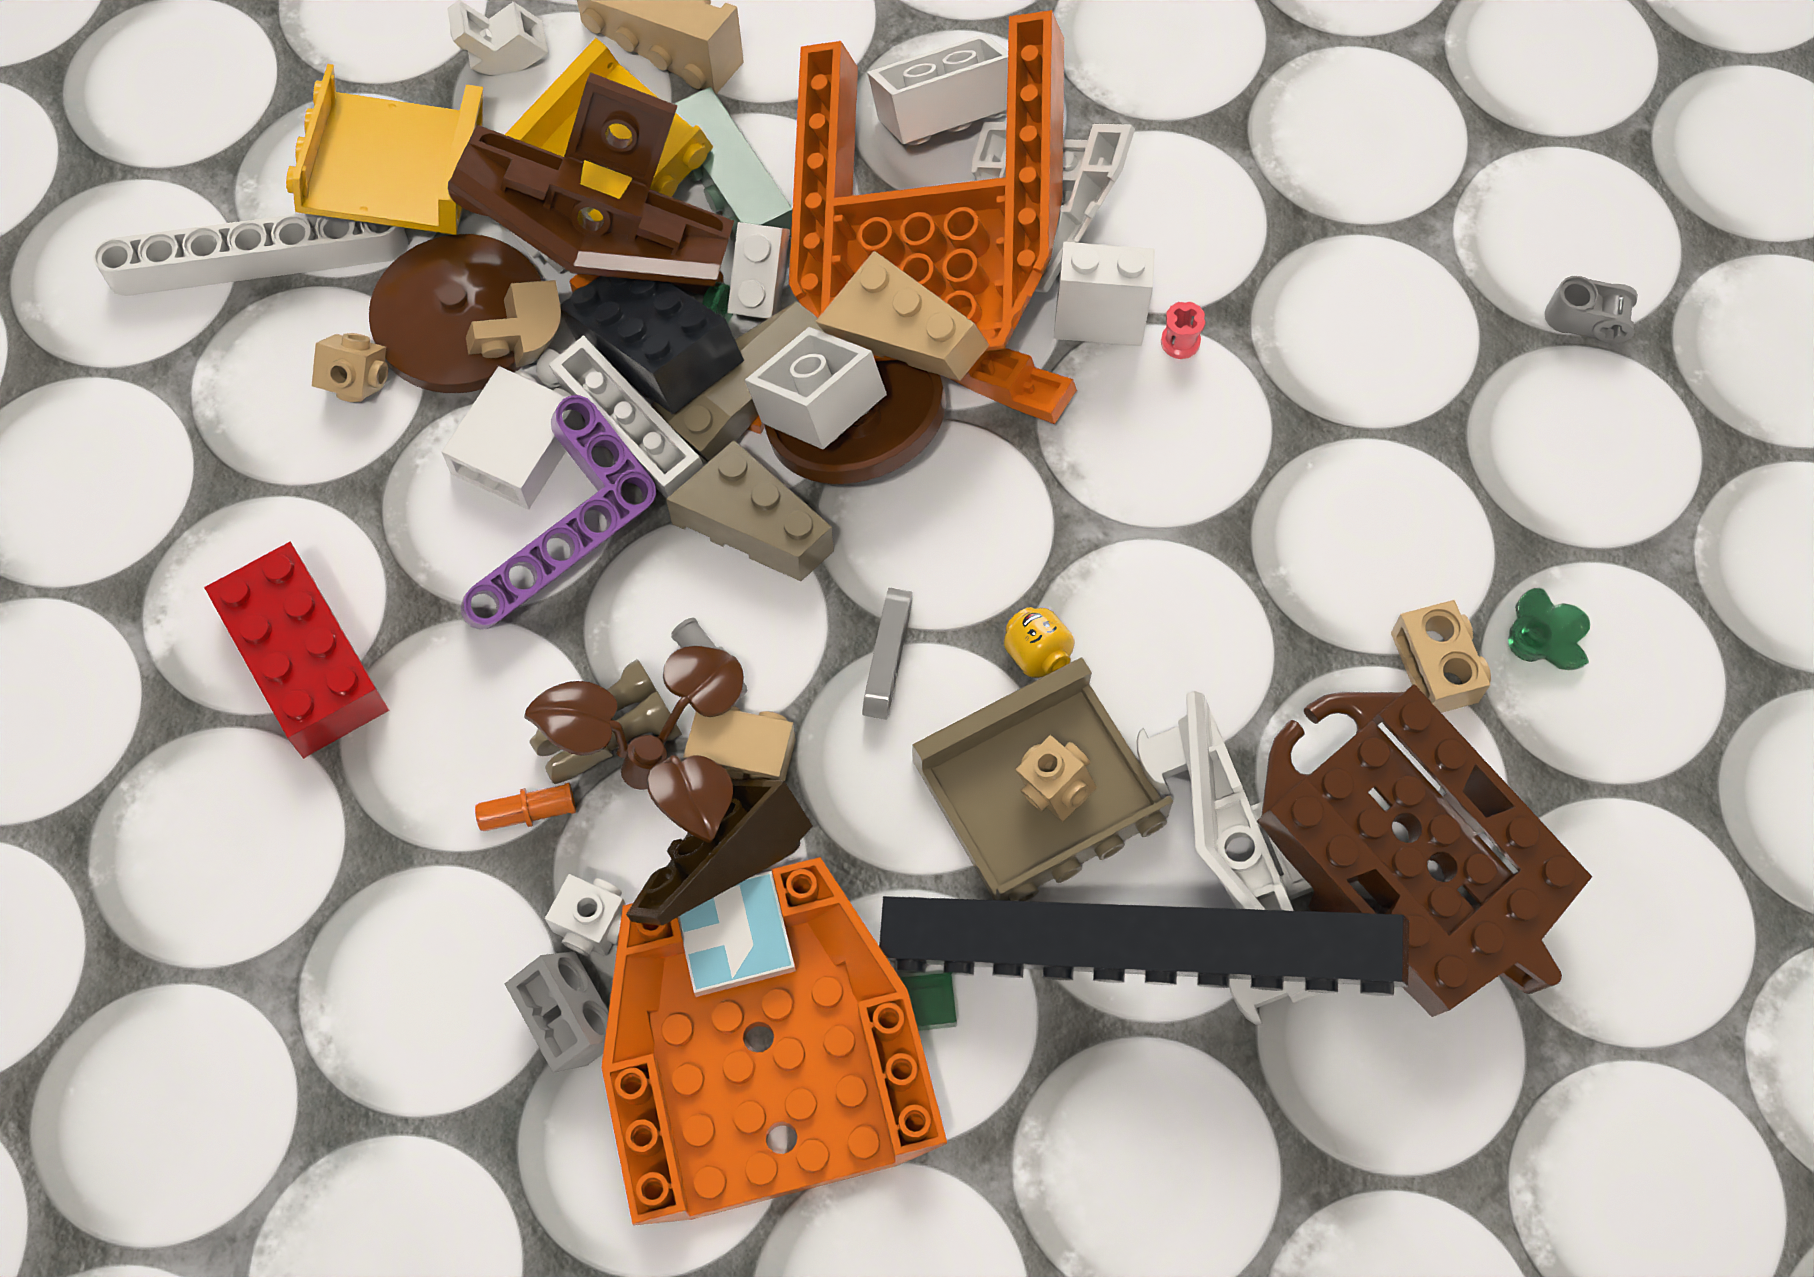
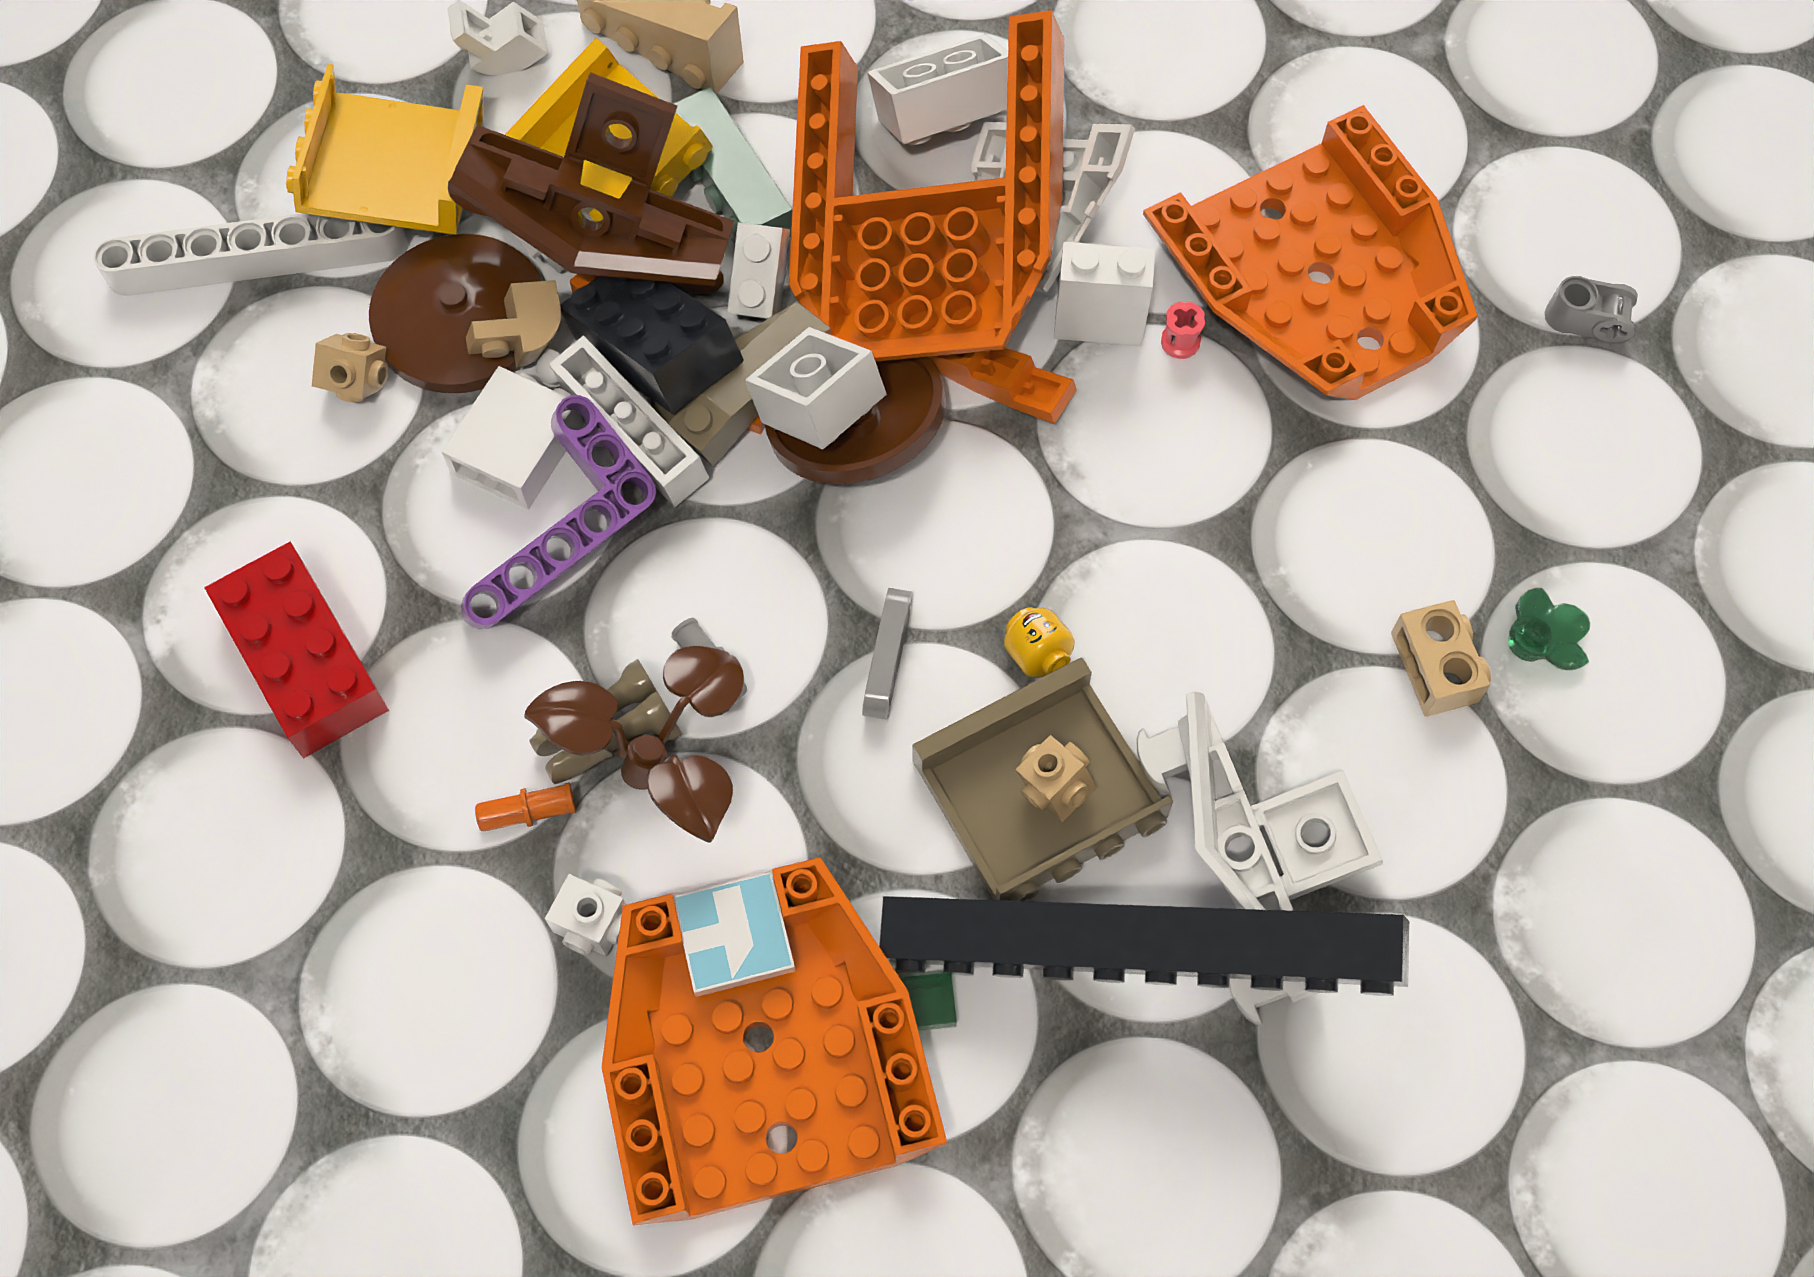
(561, 1010): light grey brick -> none
(717, 299): clear green tile -> none
(744, 743): tan brick -> none
(752, 511): dark tan wedge -> none
(755, 833): dark brown wedge -> none
(902, 320): tan wedge -> none
(1343, 836): reddish brown piece -> none
(1346, 213): none -> orange wedge

